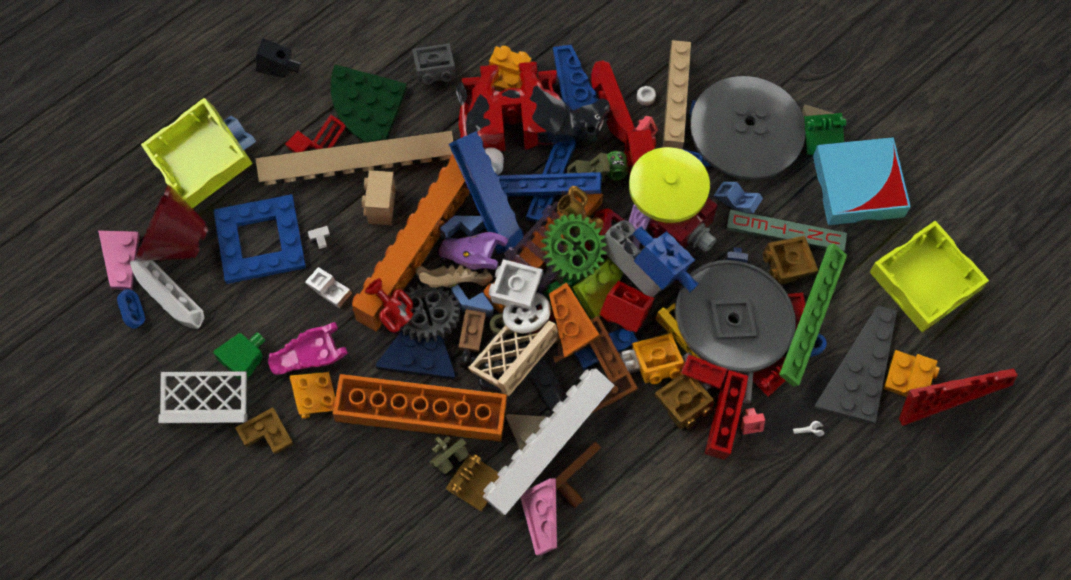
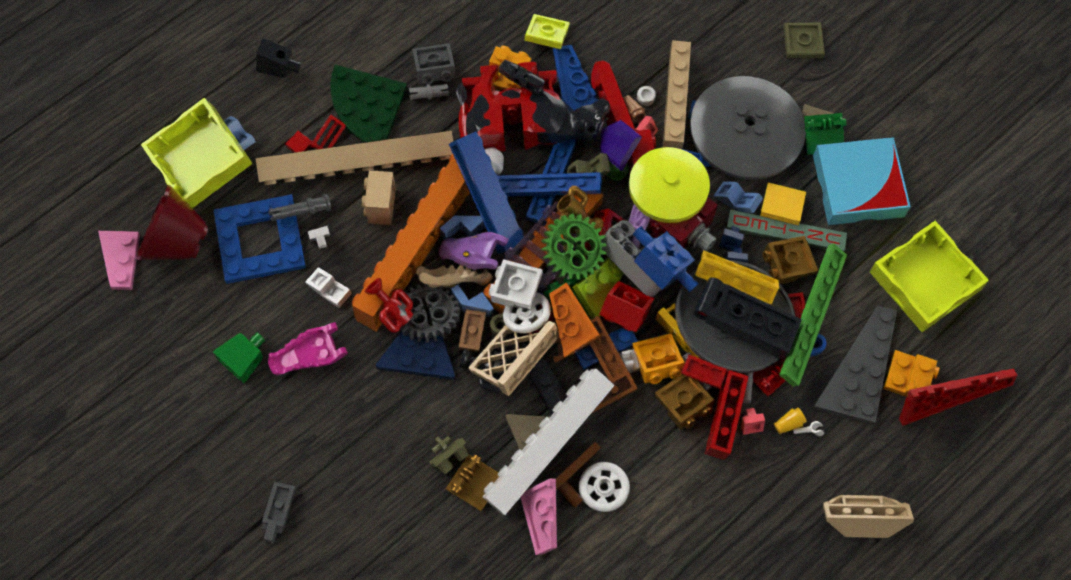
(131, 308): blue plate -> none
(167, 293): white brick -> none
(198, 415): white fence -> none
(266, 426): pearl gold plate -> none
(277, 510): none -> dark grey hinge
(308, 206): none -> dark grey pin
(313, 393): light orange hinge -> none
(420, 407): orange brick -> none
(428, 91): none -> light grey pin
(522, 77): none -> black hinge
(547, 31): none -> neon yellow tile
(616, 474): none -> white plate
(619, 143): none -> dark purple tile
(635, 110): none -> medium nougat cone
(731, 238): none -> dark blue tile
(738, 276): none -> yellow fence
(754, 319): none -> black hinge
(783, 203): none -> yellow tile
(791, 420): none -> yellow cone
(803, 40): none -> olive tile
(867, 515): none -> tan wedge

